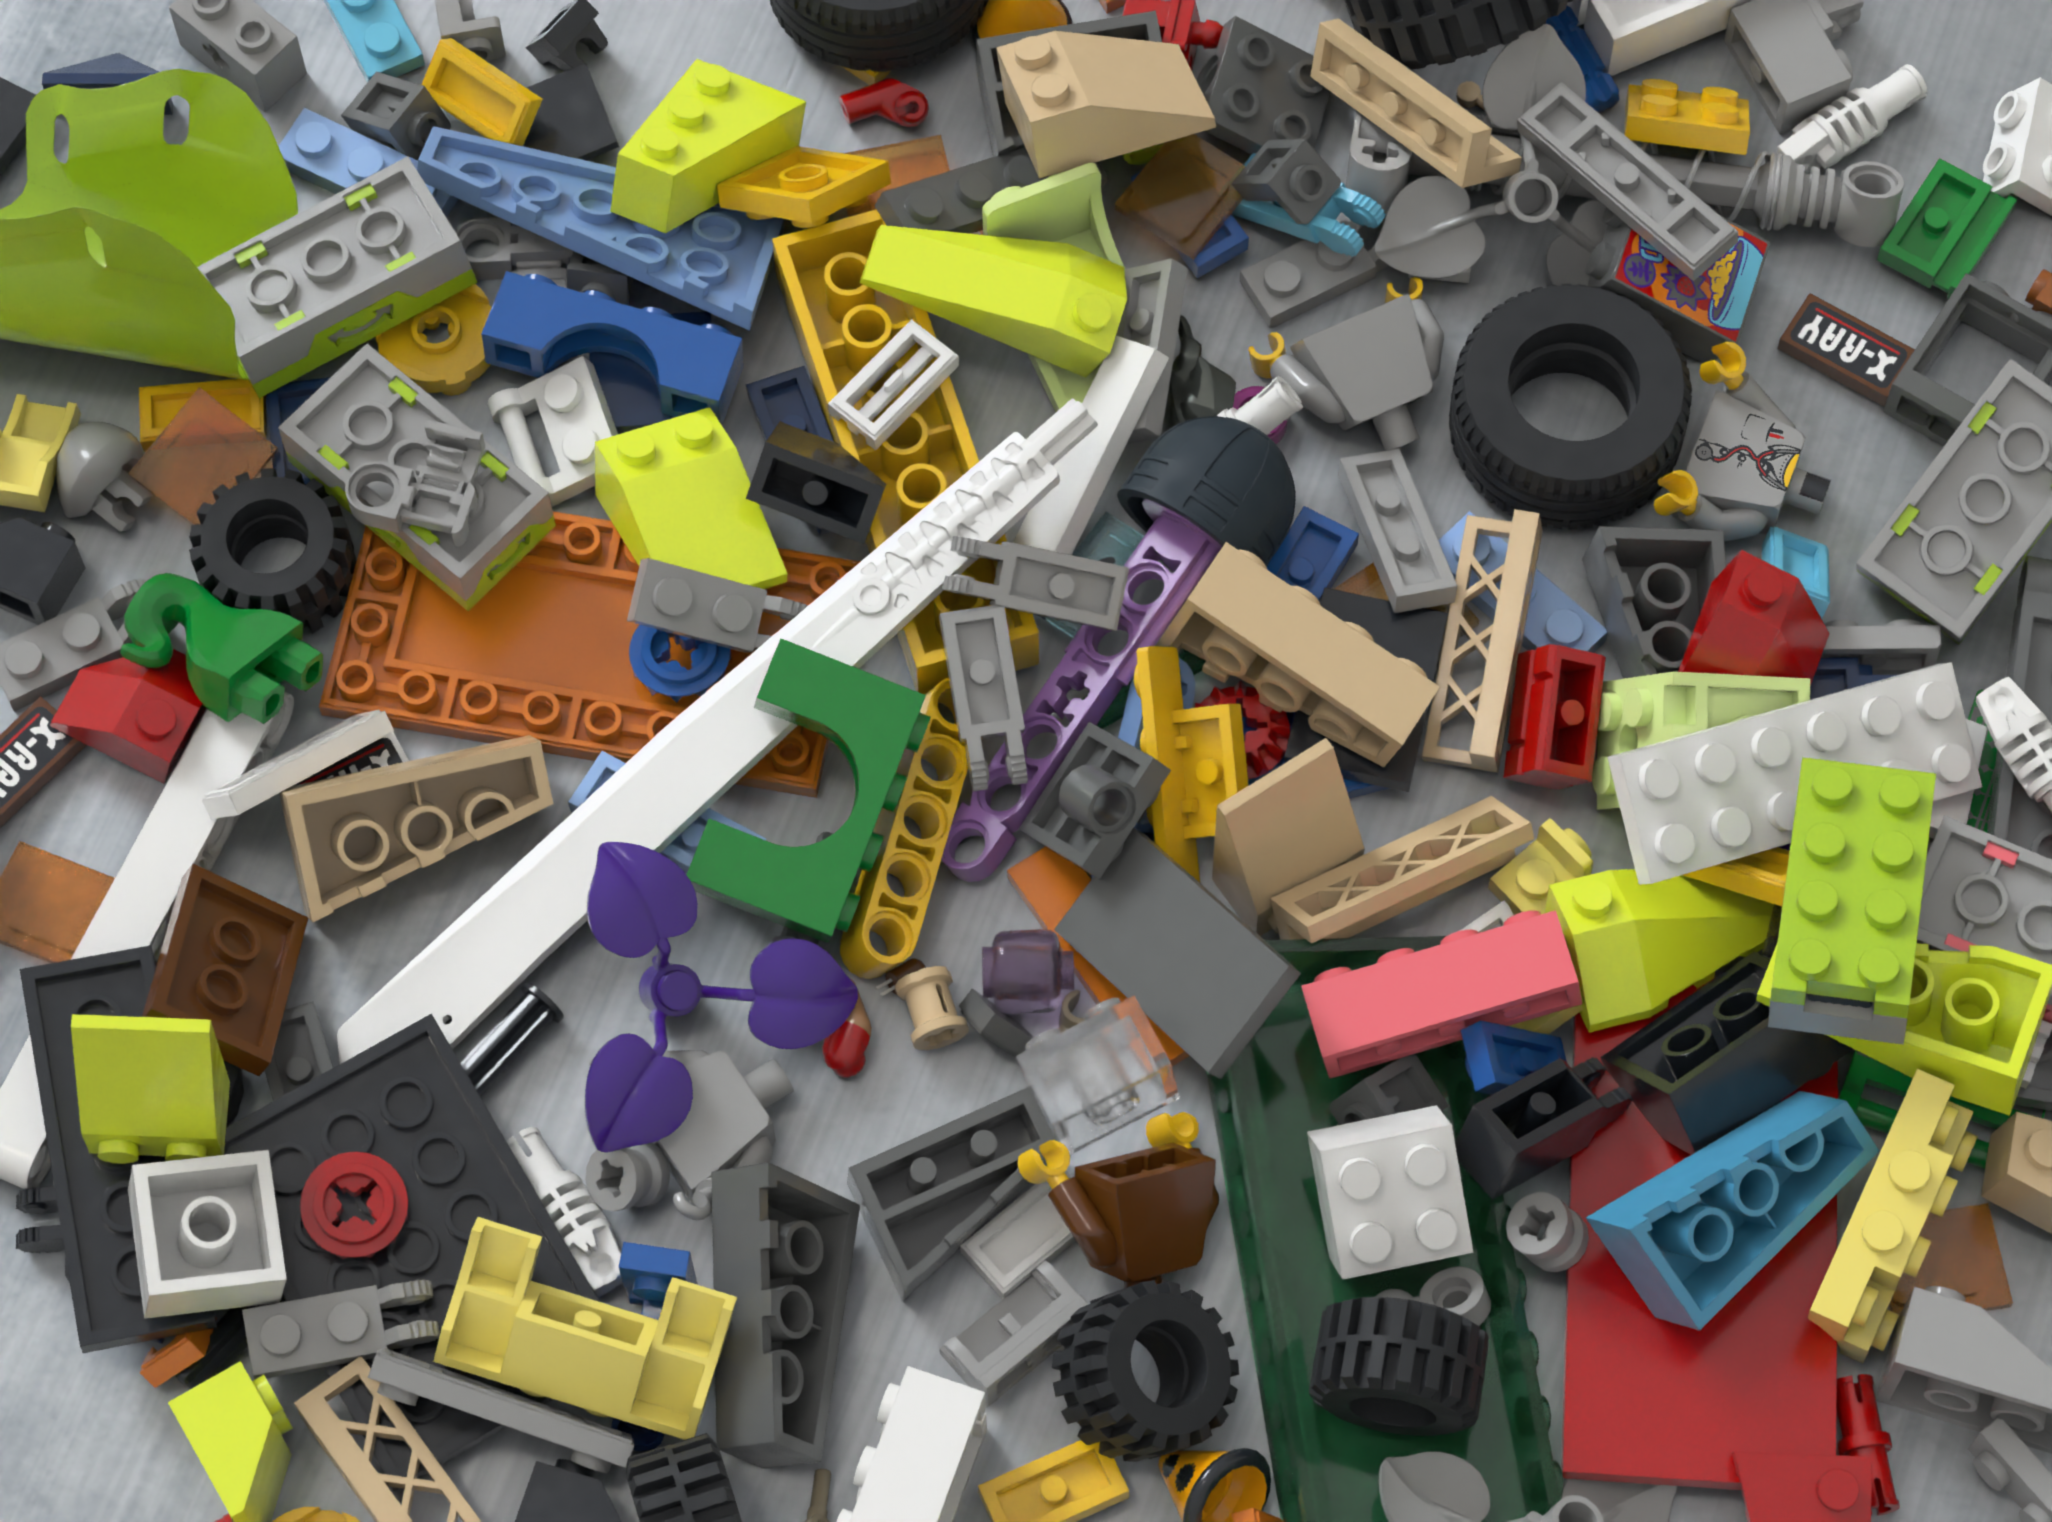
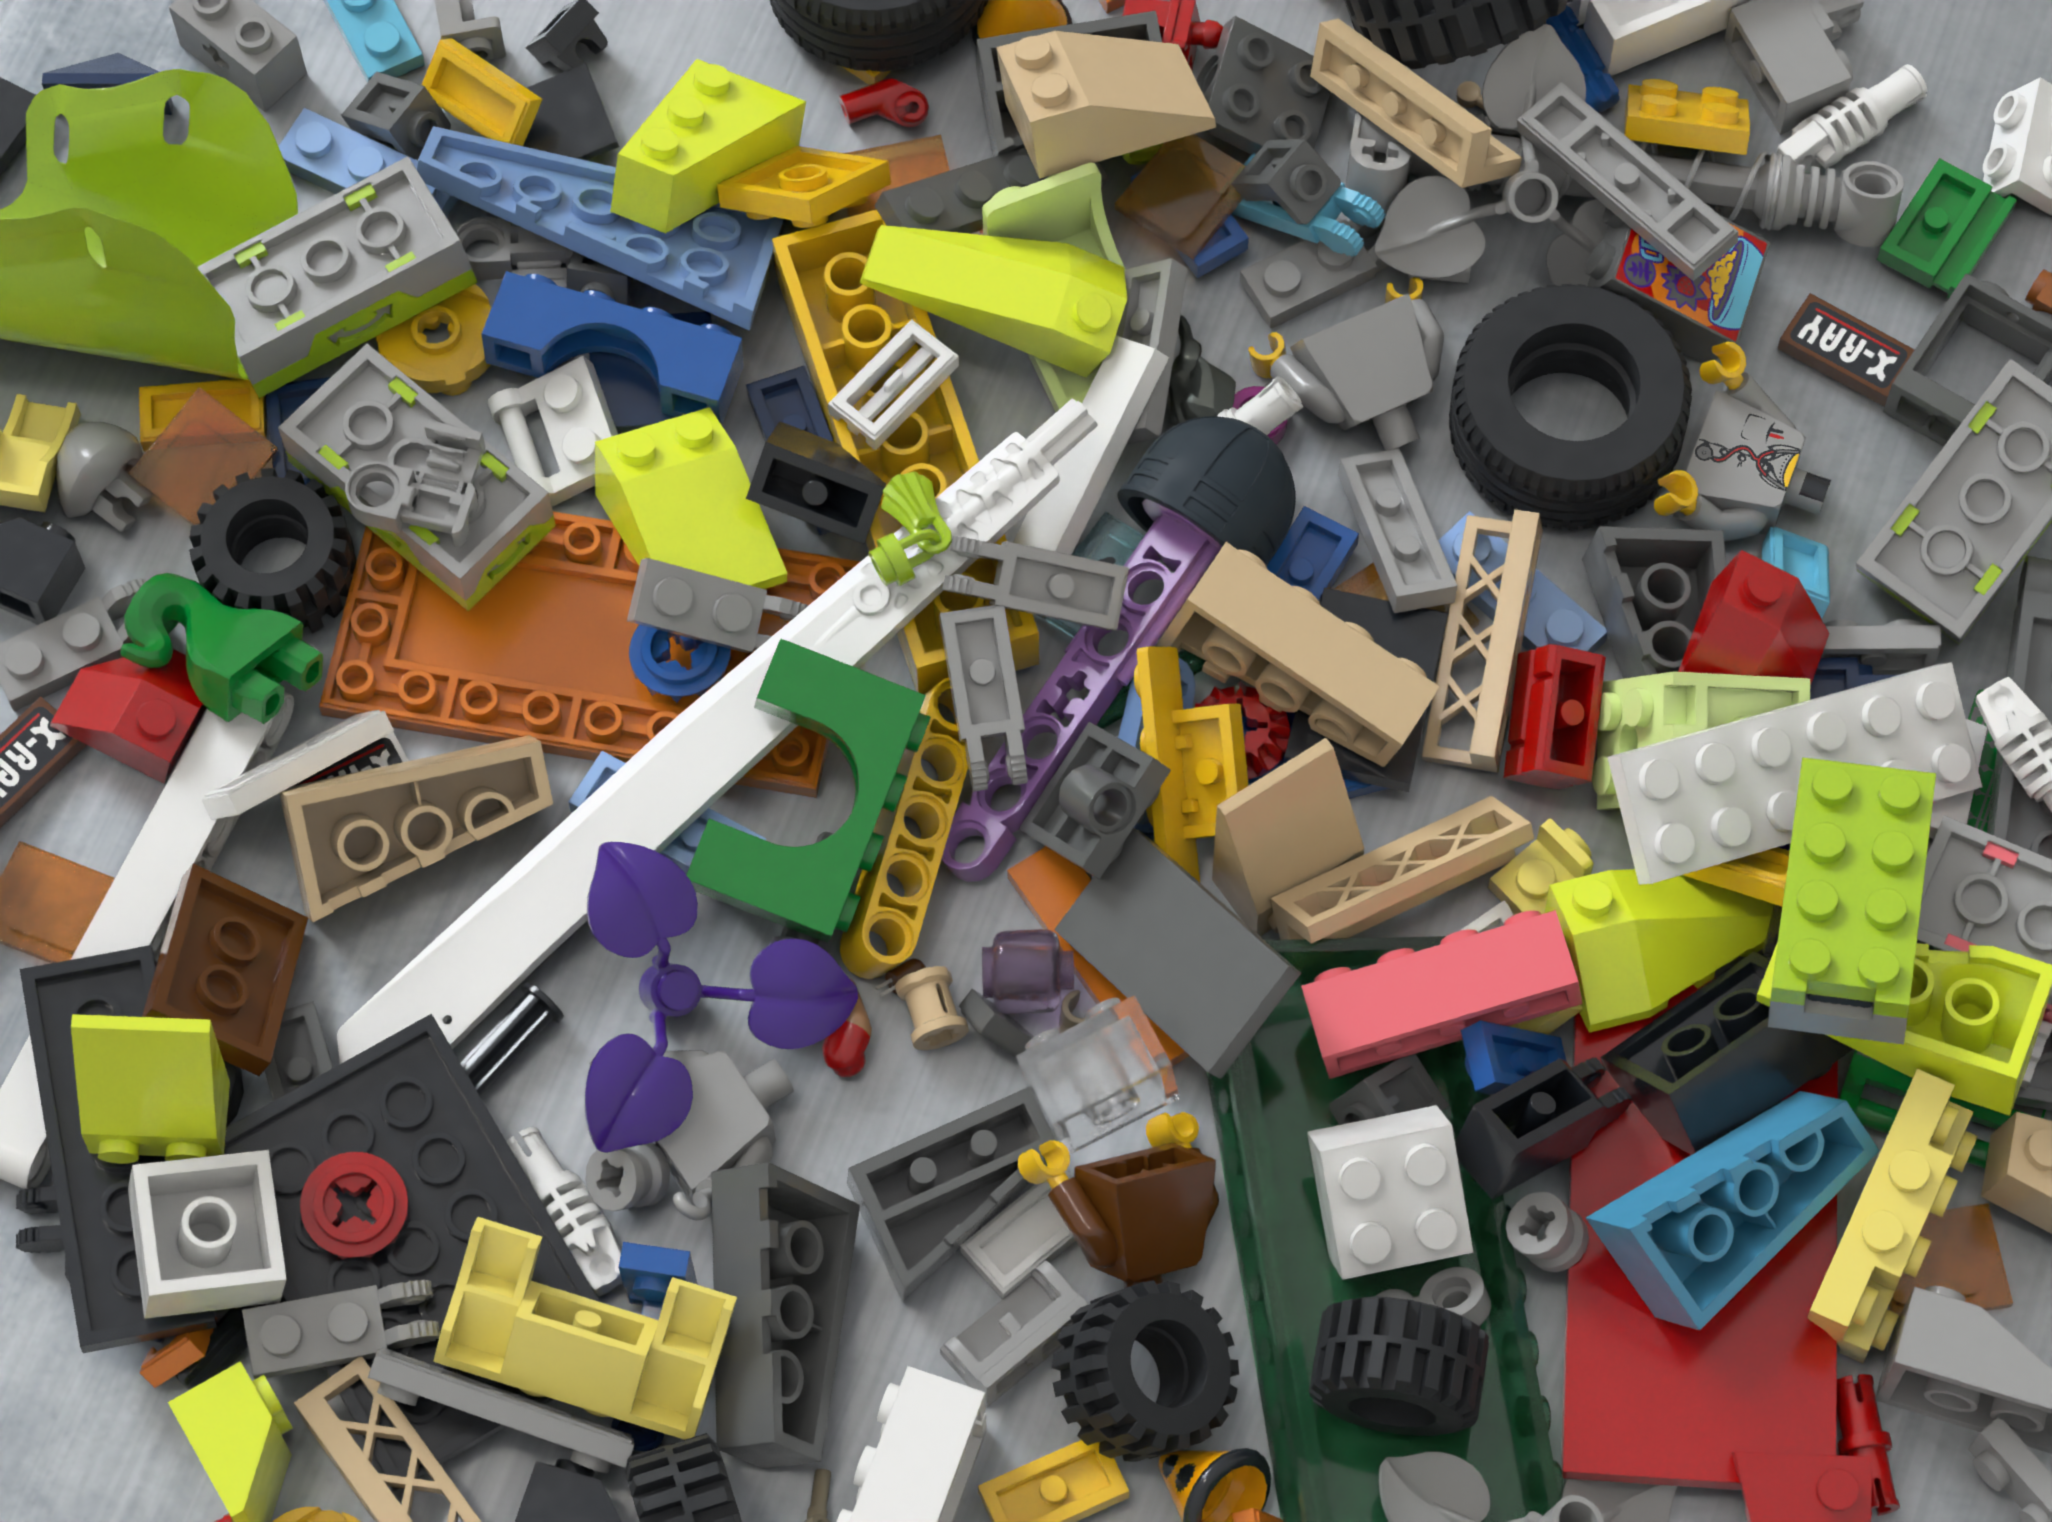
(913, 504): none -> lime piece

